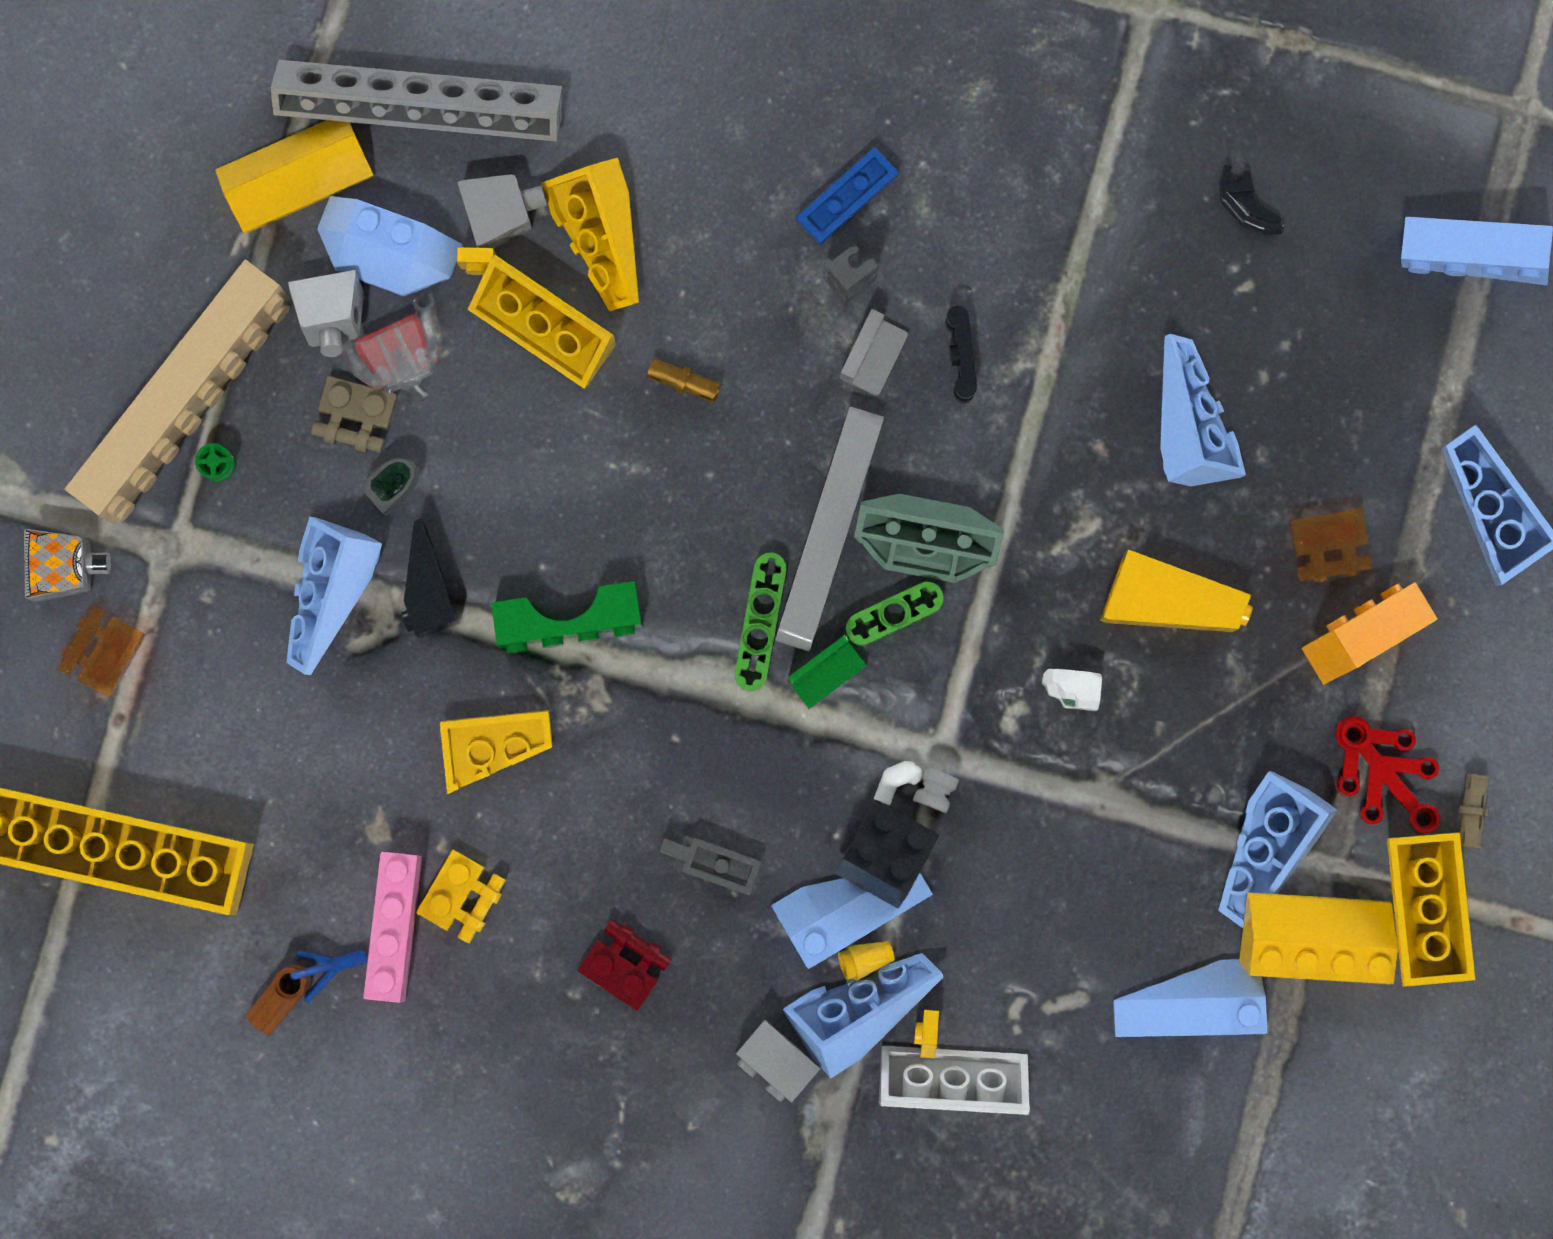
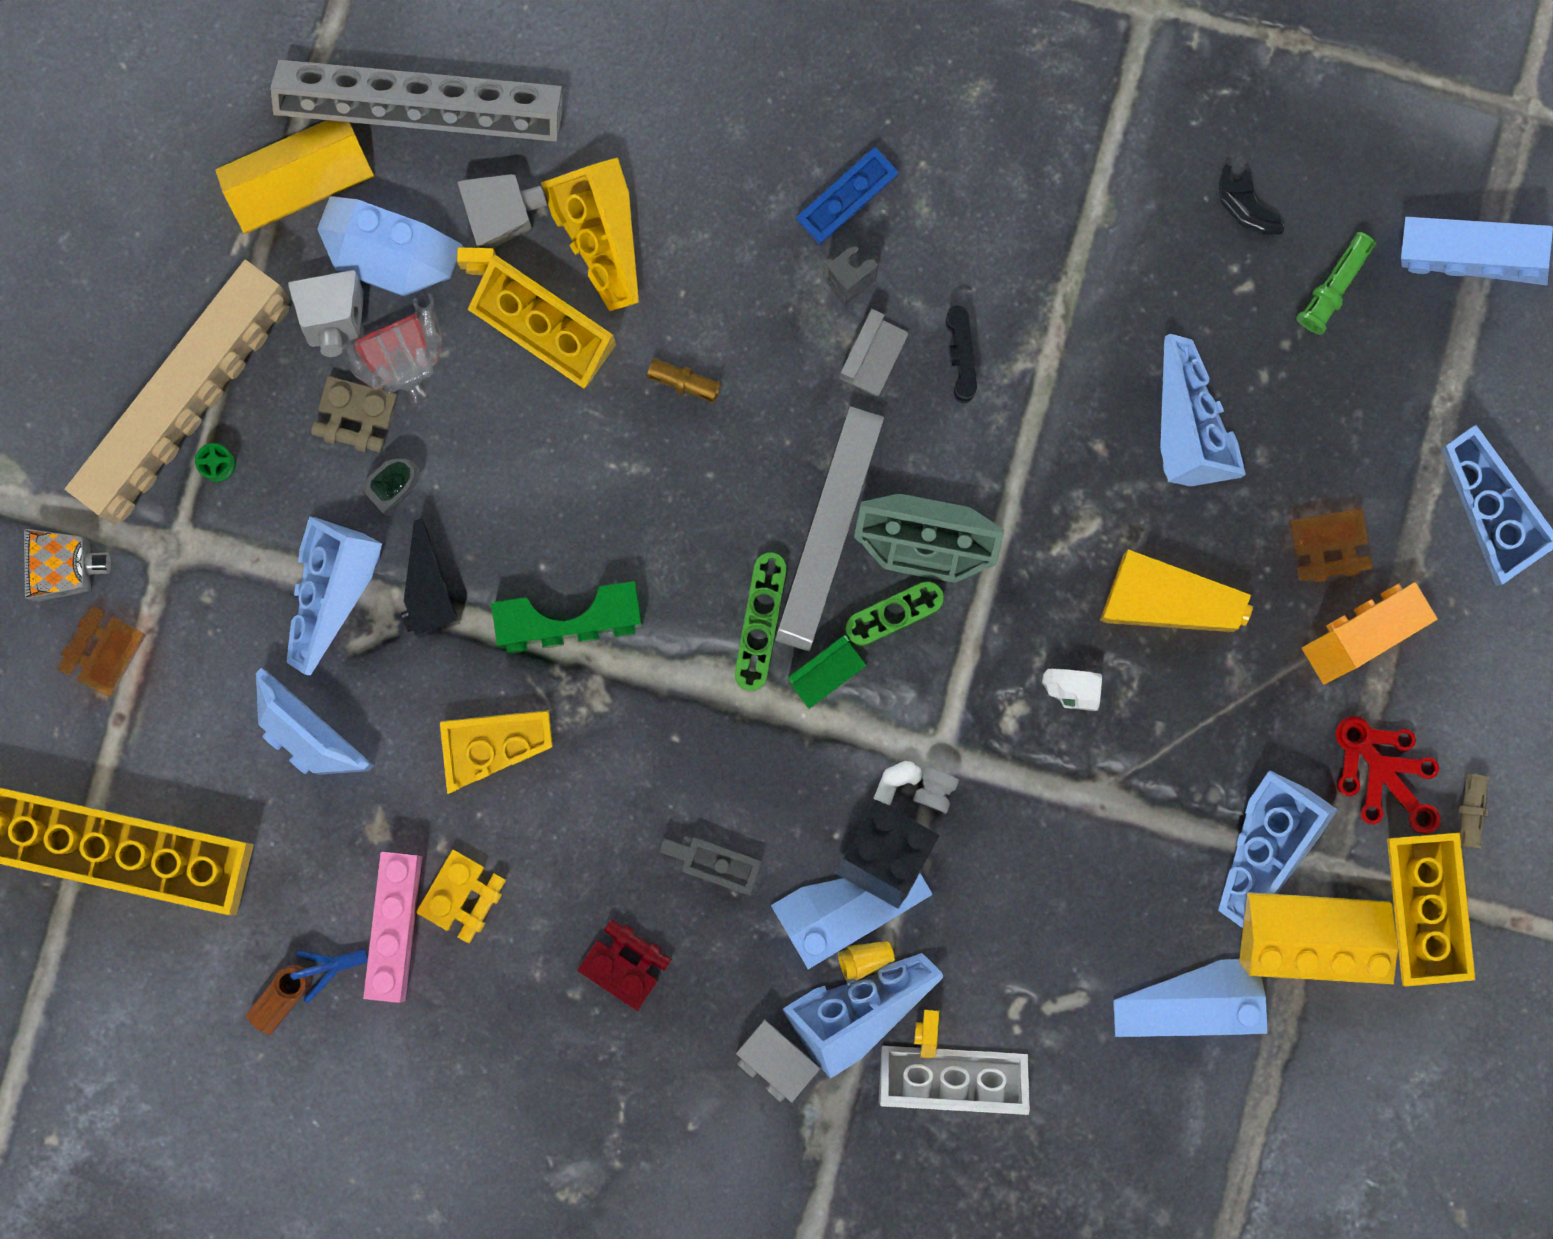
(302, 732): none -> light blue wedge
(1329, 295): none -> bright green pin

